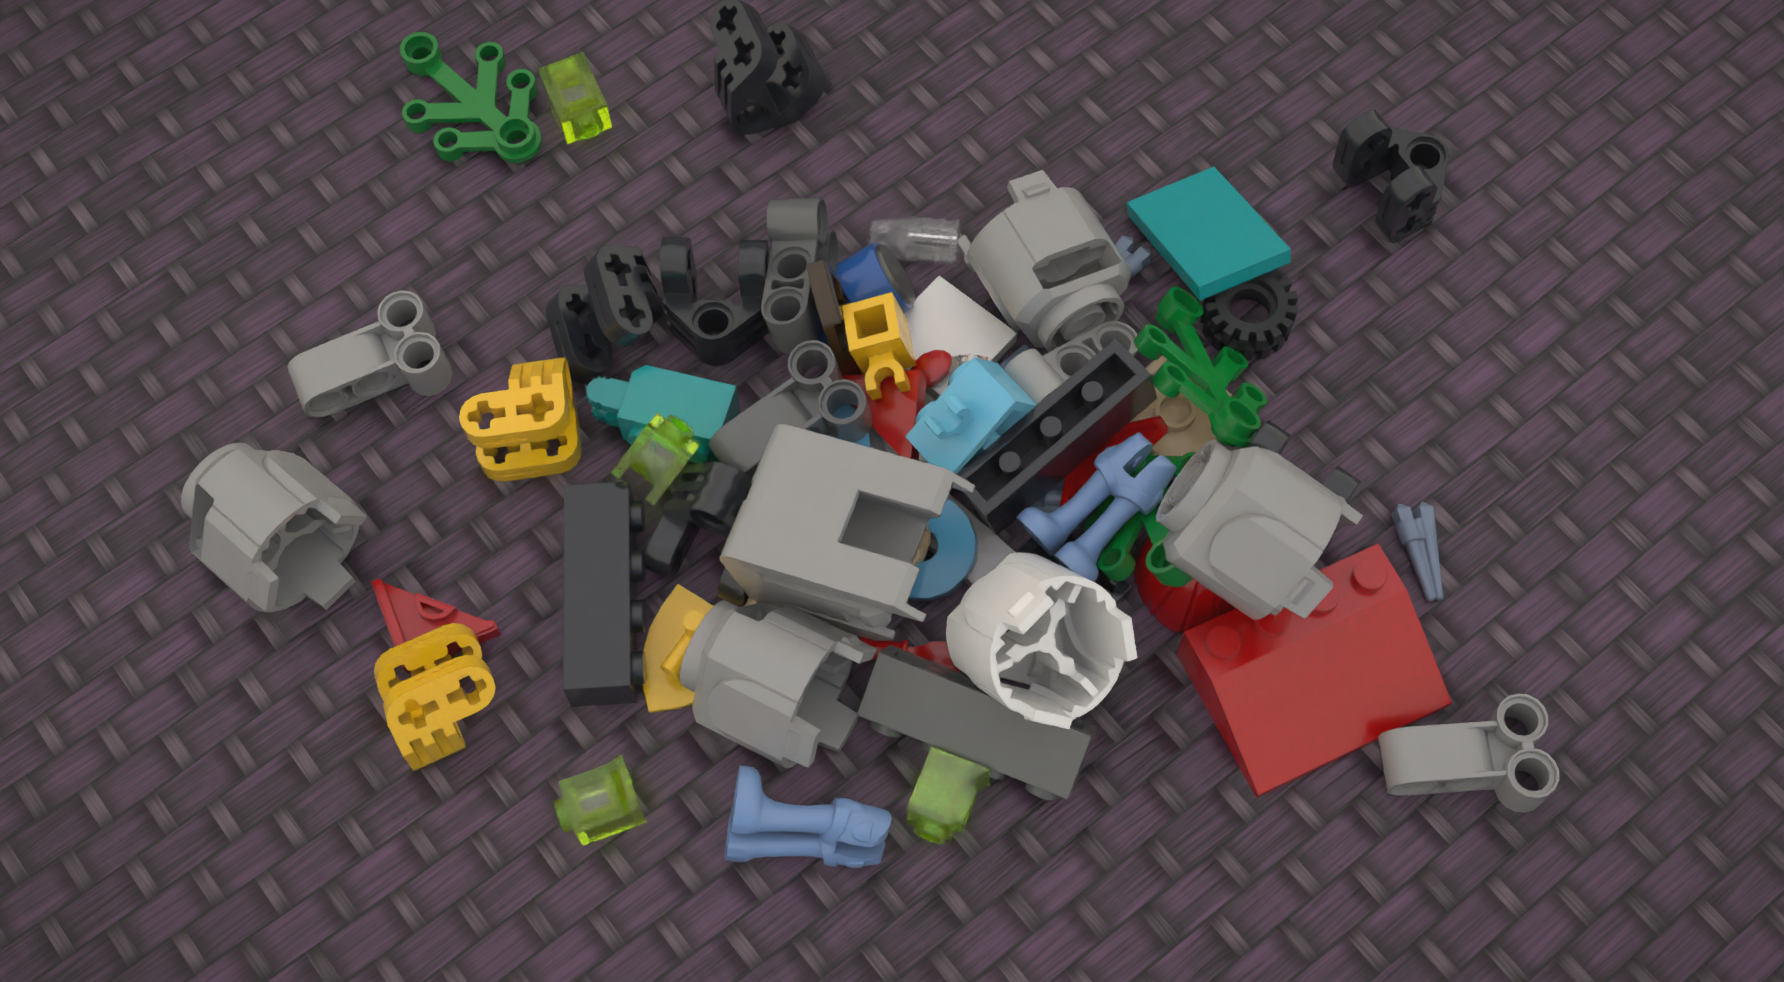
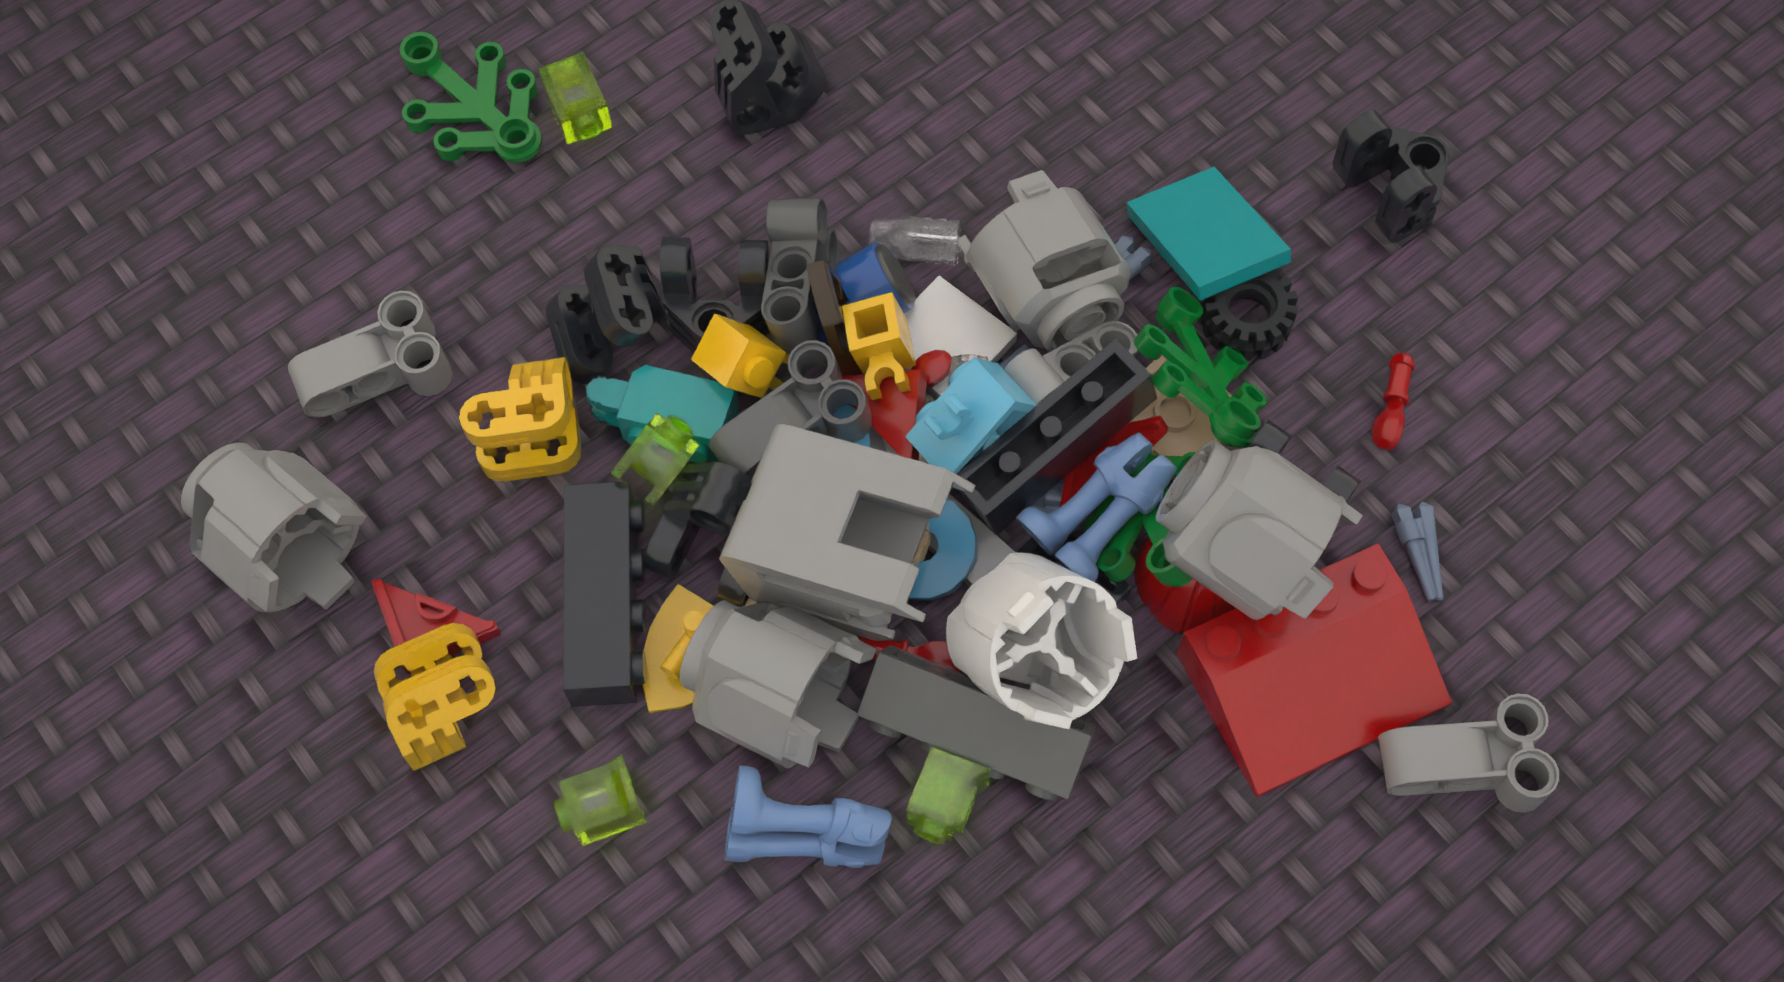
(739, 356): none -> yellow brick
(1390, 422): none -> red piece

